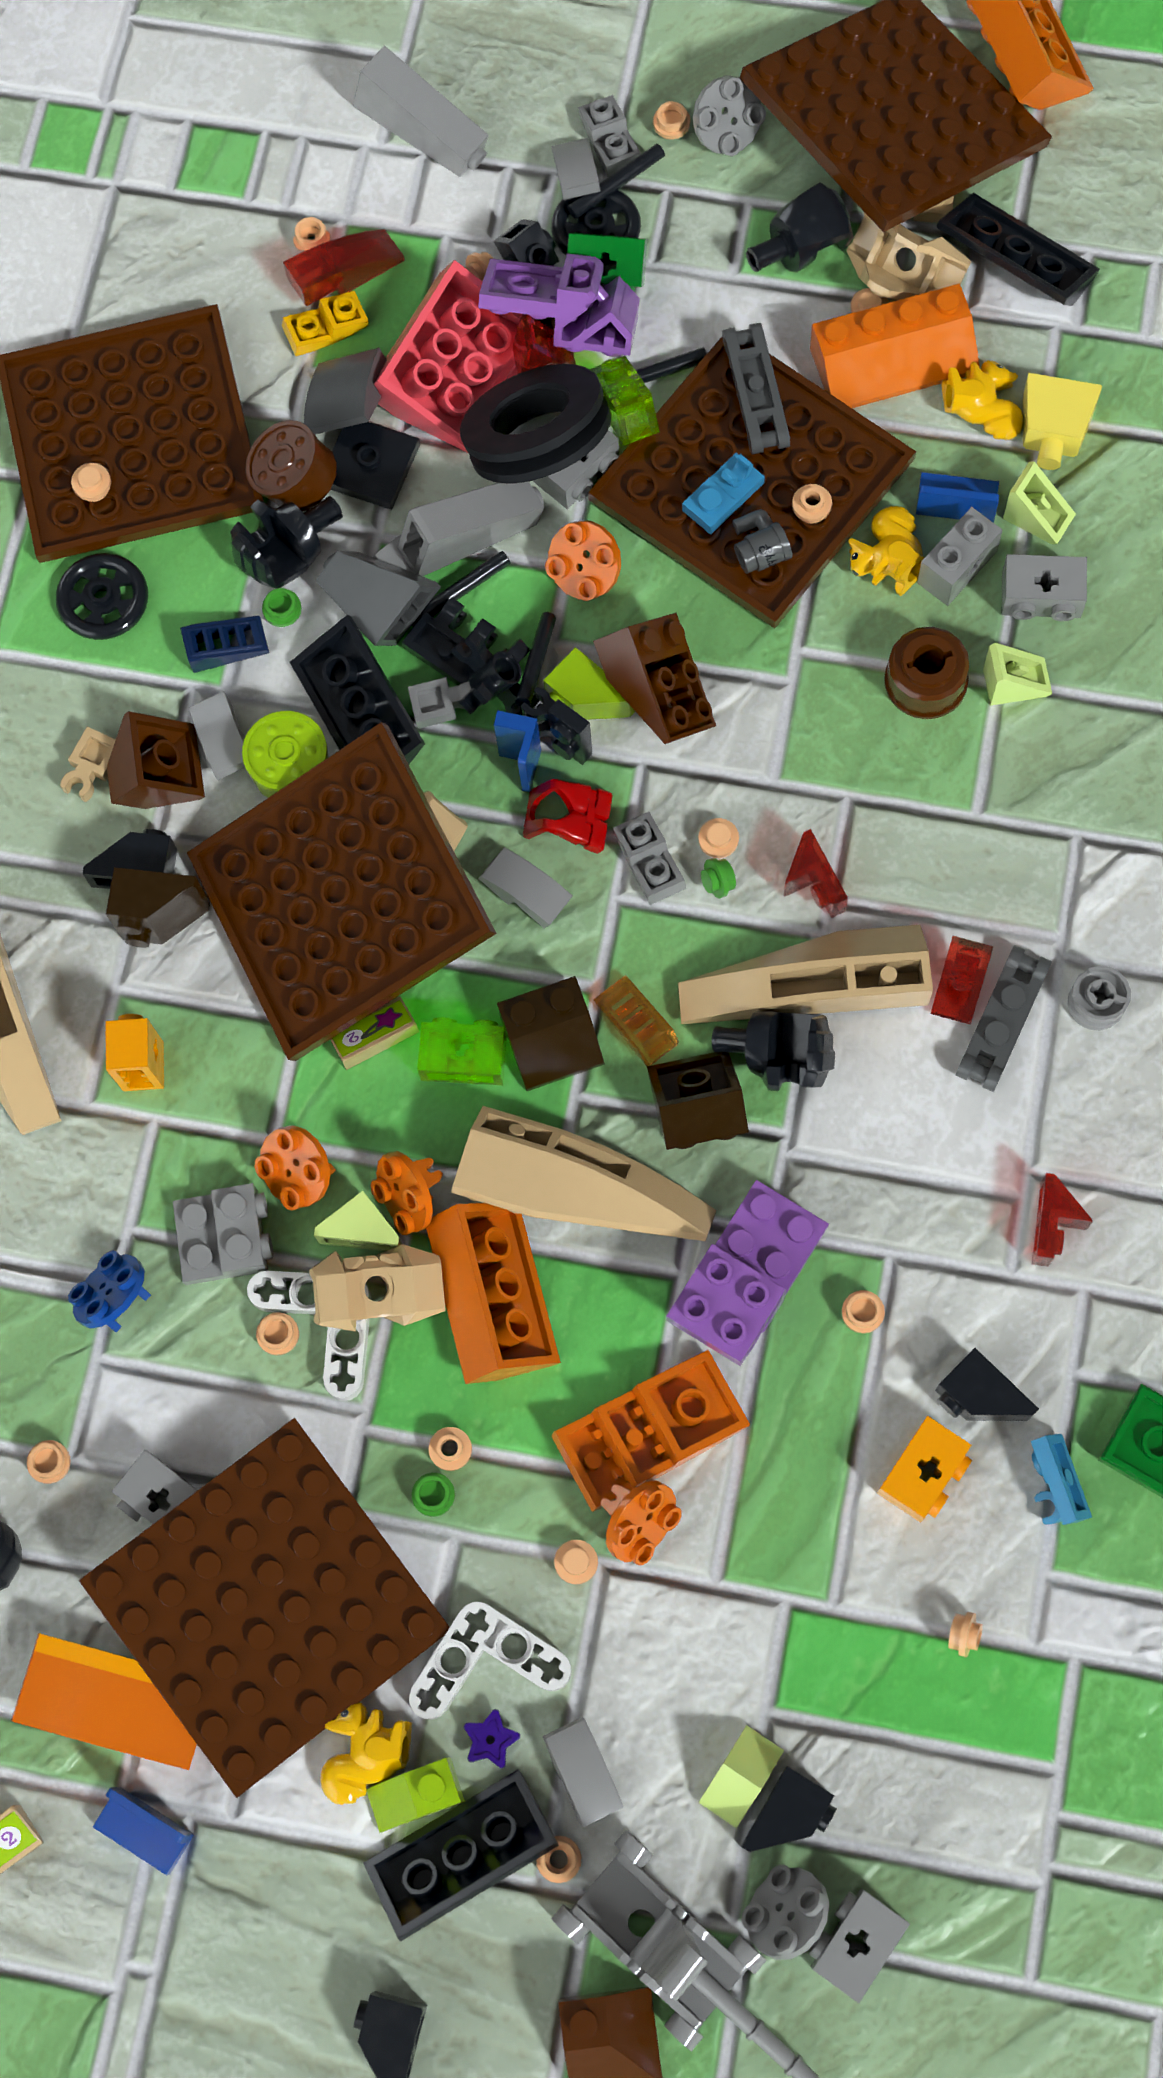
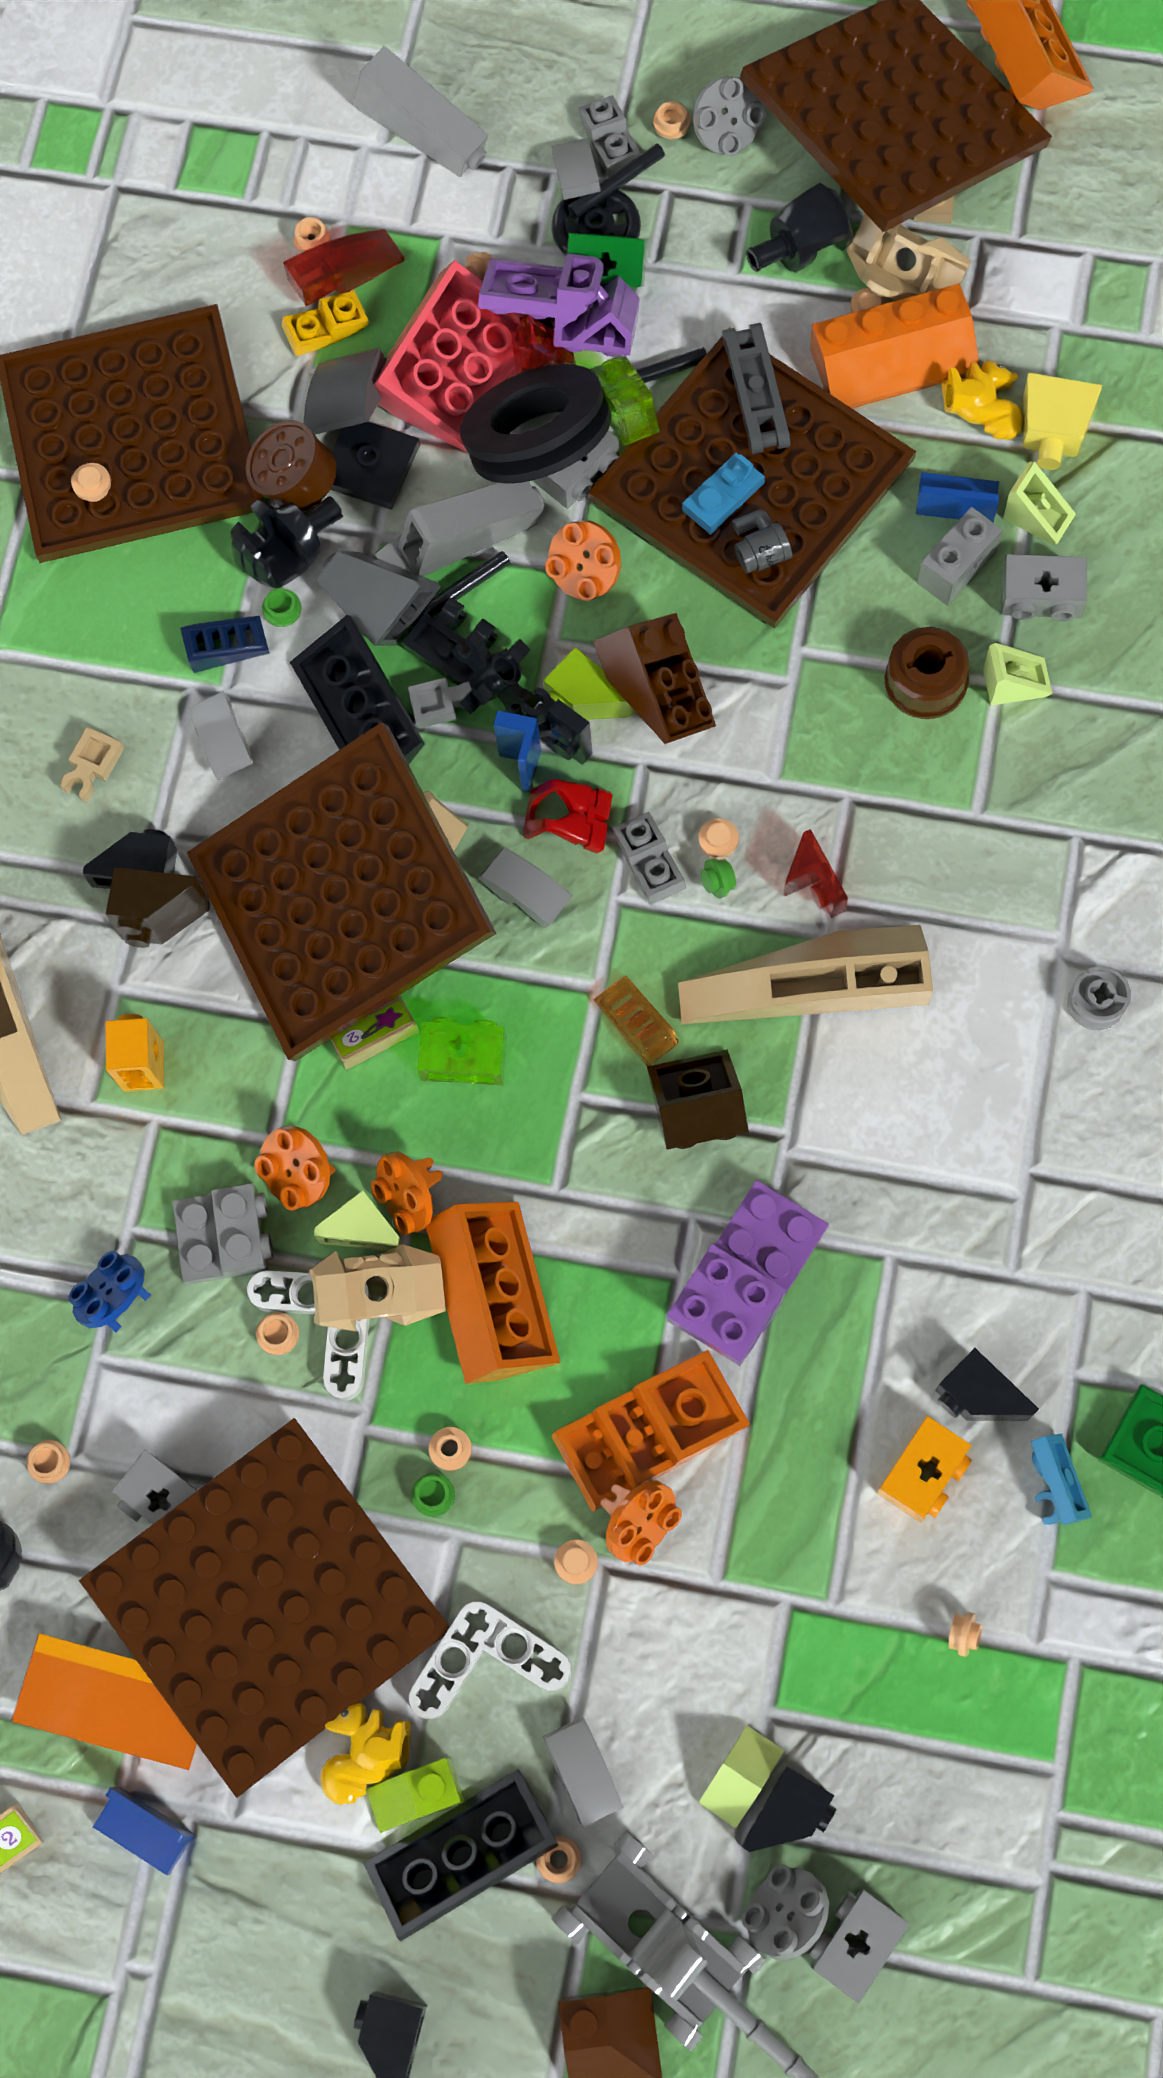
(89, 568): black plate -> none
(154, 763): reddish brown slope -> none
(282, 749): lime wheel -> none
(503, 1739): dark purple plate -> none
(527, 244): black brick -> none
(535, 659): black bar -> none
(550, 1033): dark brown slope -> none
(572, 1180): tan wedge -> none
(782, 1047): black piece -> none
(812, 513): light nougat plate -> none
(863, 1311): light nougat plate -> none
(895, 555): yellow animal -> none
(961, 979): clear red slope -> none
(1003, 1018): dark grey plate -> none
(1019, 249): black slope -> none
(1055, 1209): clear red slope -> none

